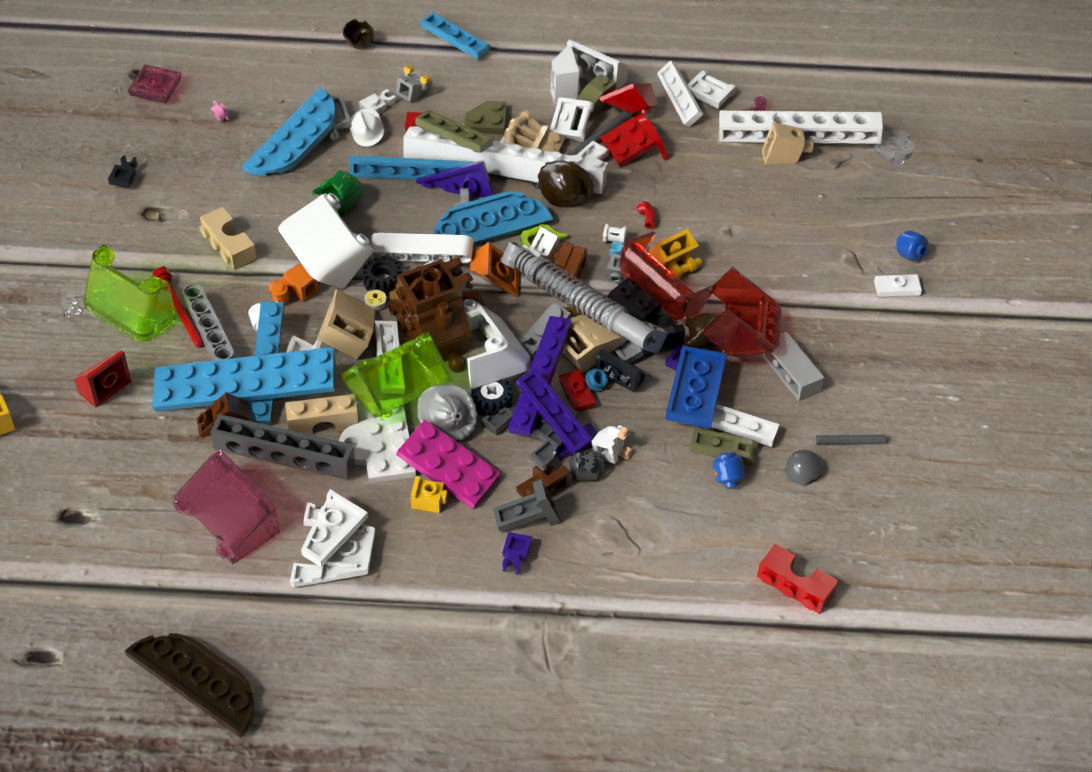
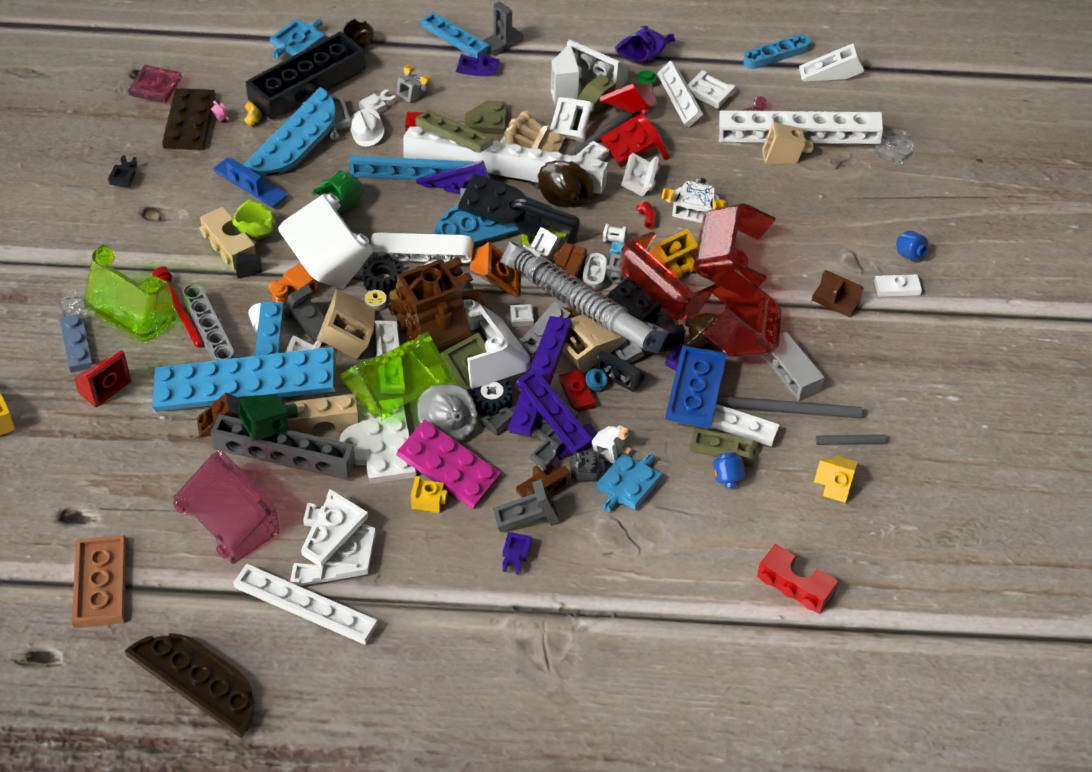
(76, 342): none -> sand blue plate
(99, 581): none -> nougat tile
(189, 119): none -> dark brown plate
(248, 265): none -> black slope
(250, 182): none -> blue bracket
(254, 114): none -> yellow arm
(254, 220): none -> lime hair
(265, 415): none -> dark green torso
(296, 37): none -> dark azure plate
(302, 74): none -> black brick
(304, 312): none -> dark grey bracket
(305, 604): none -> white plate
(456, 358): none -> olive plate
(477, 67): none -> dark purple slope
(504, 33): none -> dark grey bracket
(509, 205): none -> black plate
(521, 315): none -> white tile
(595, 270): none -> white plate
(628, 481): none -> dark azure plate
(640, 174): none -> white bracket
(643, 45): none -> dark purple helmet
(646, 77): none -> green plate
(693, 200): none -> white torso
(717, 240): none -> clear red windscreen
(756, 57): none -> dark azure beam
(790, 406): none -> dark grey piece
(803, 467): dark grey hair -> none
(833, 66): none -> white slope
(836, 476): none -> yellow brick
(838, 293): none -> reddish brown panel

